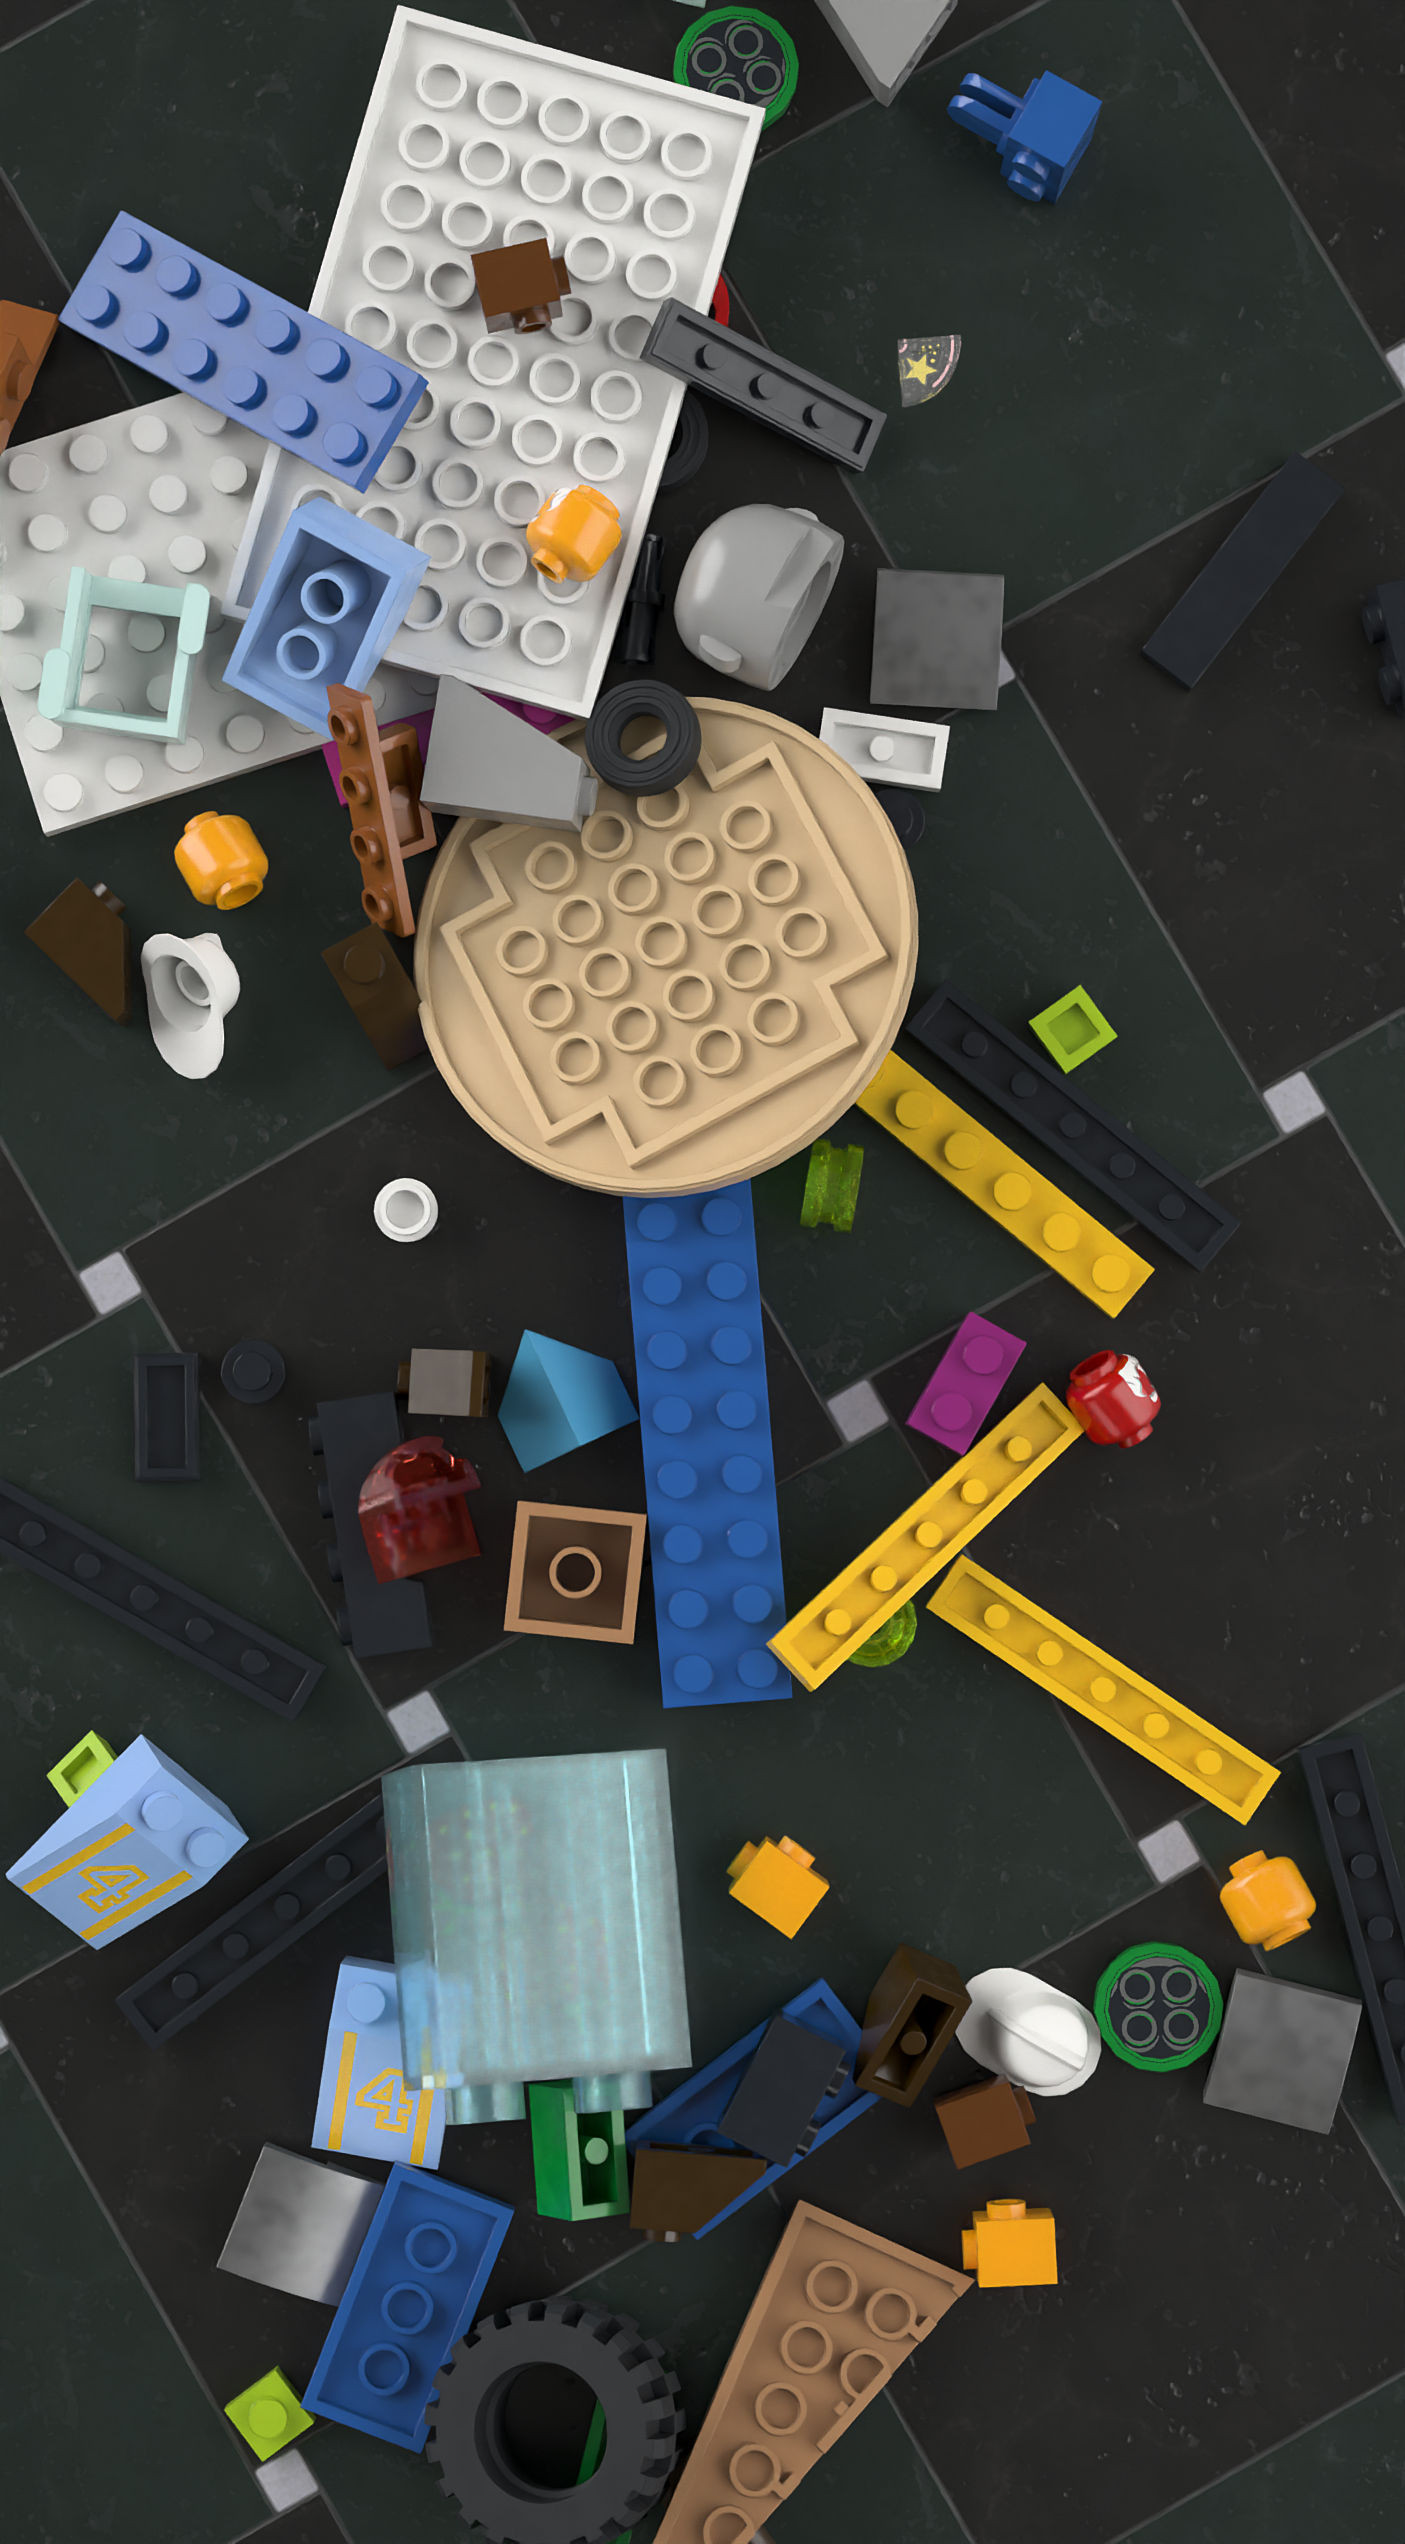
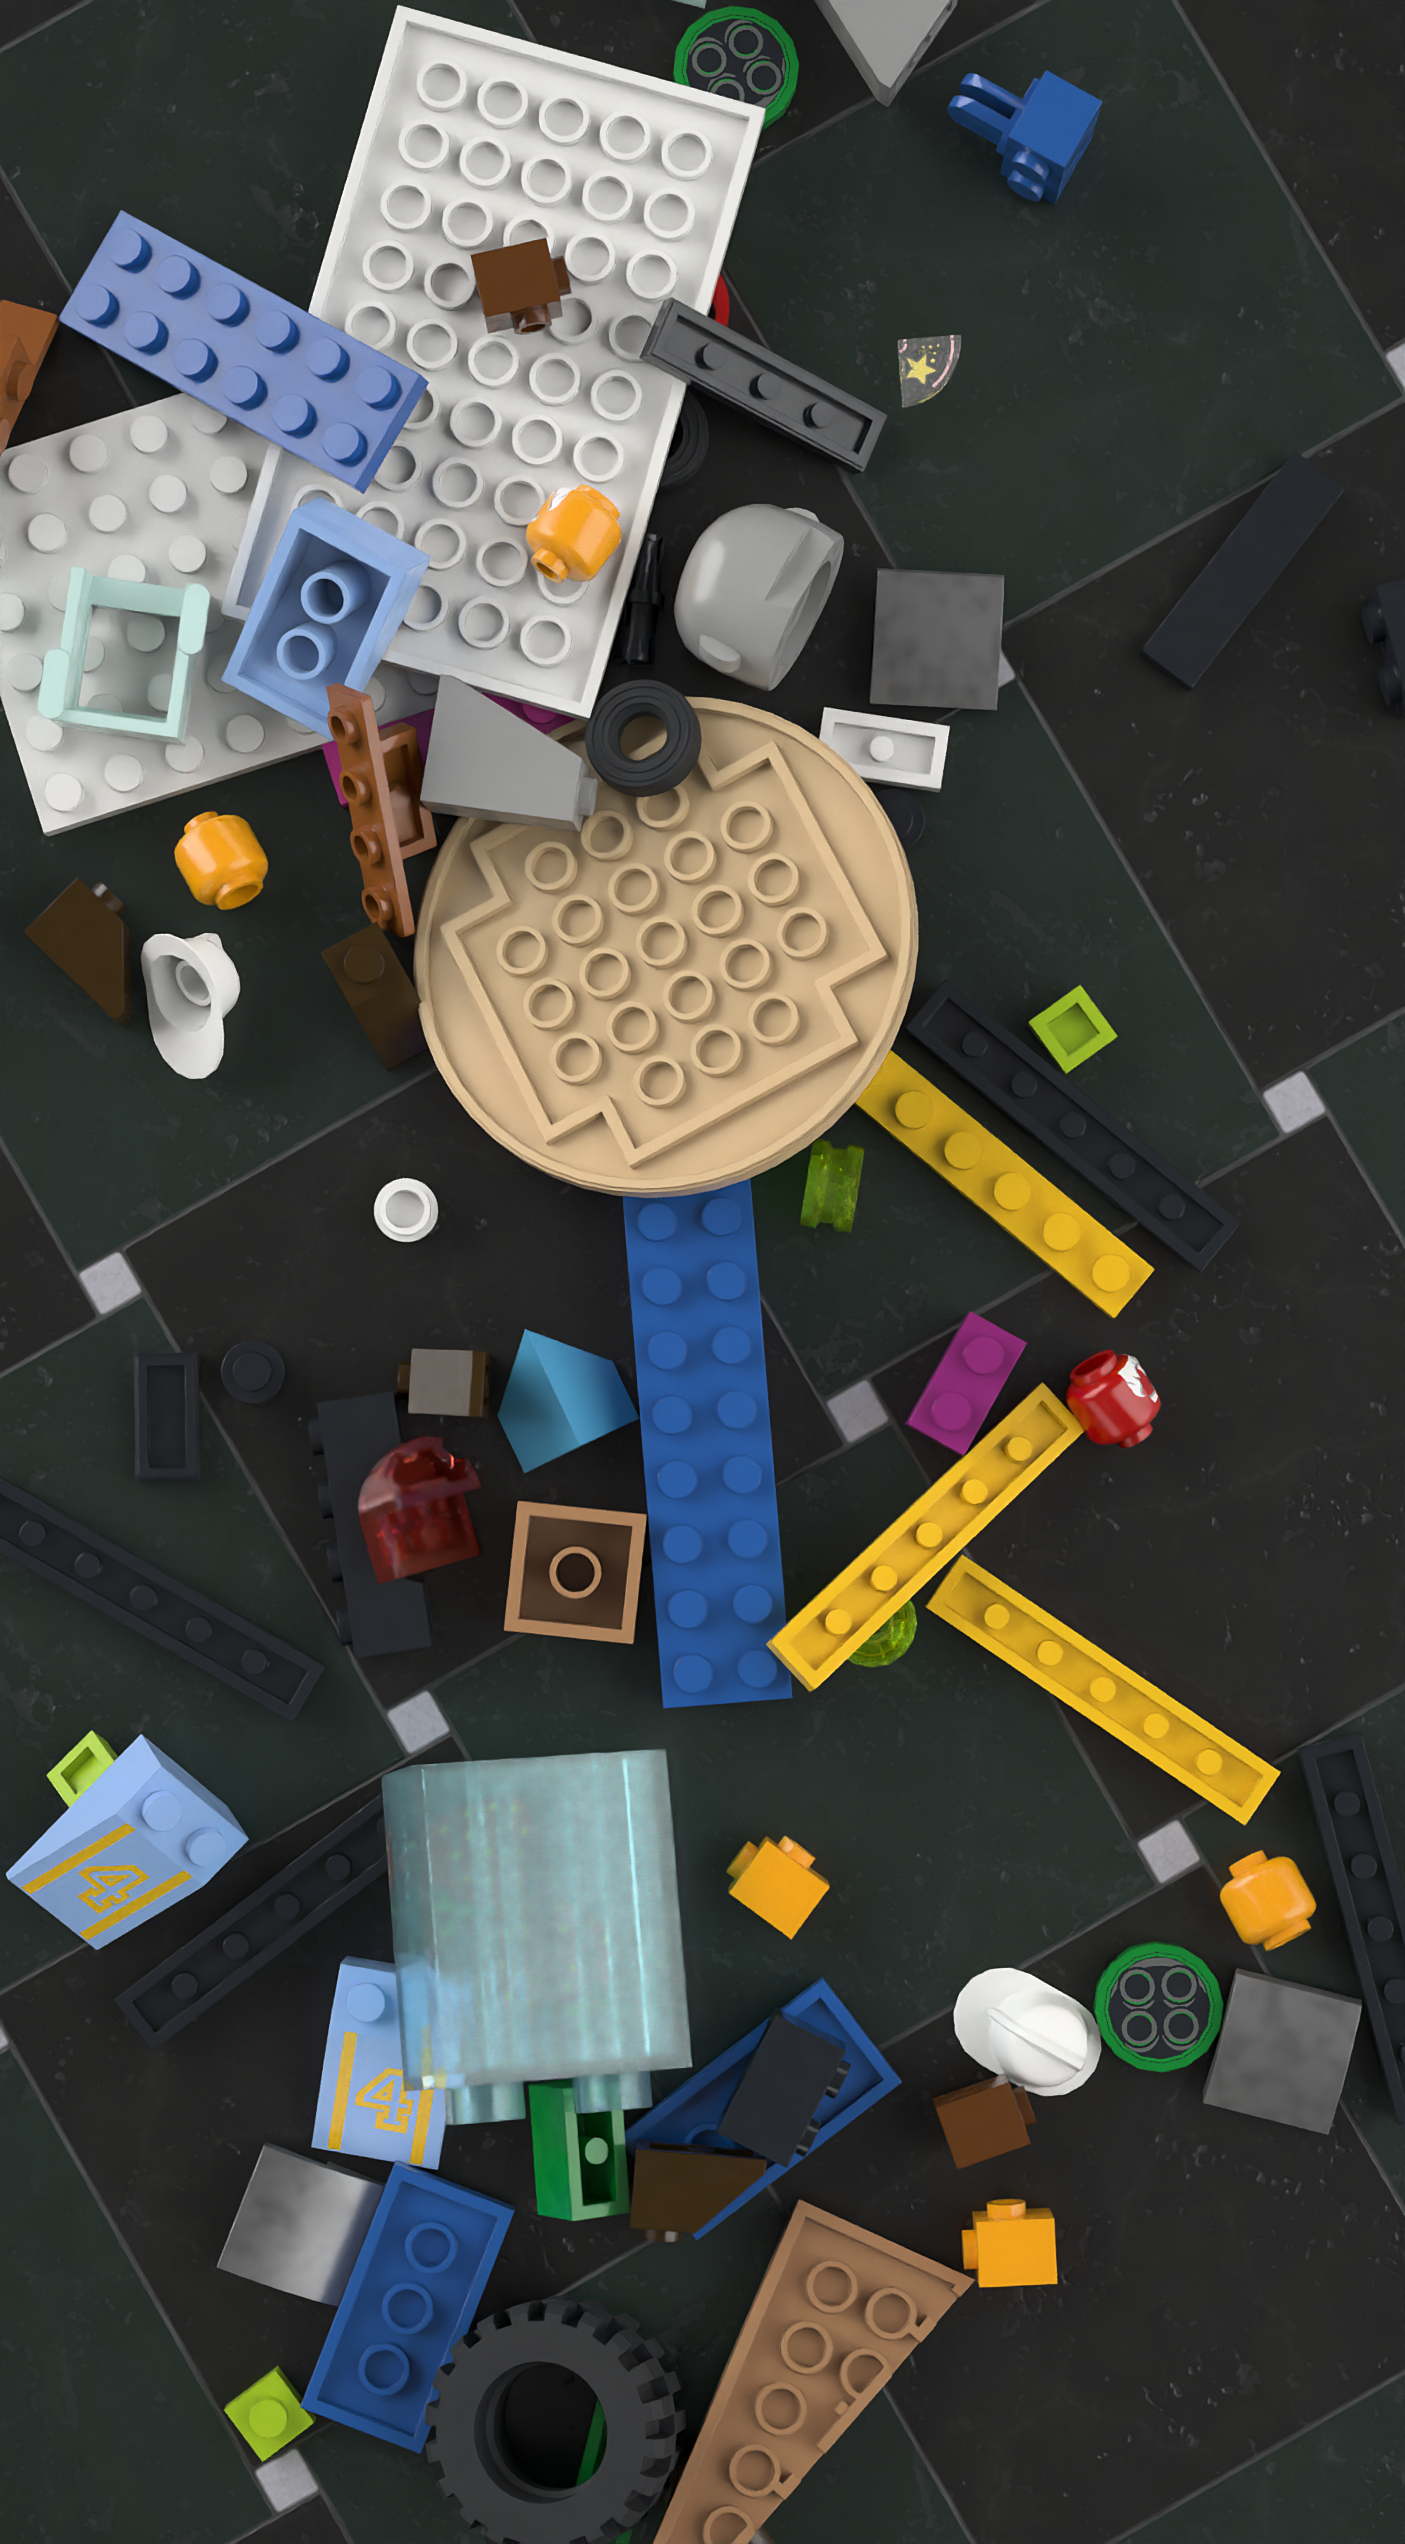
(909, 2024): dark brown slope -> none

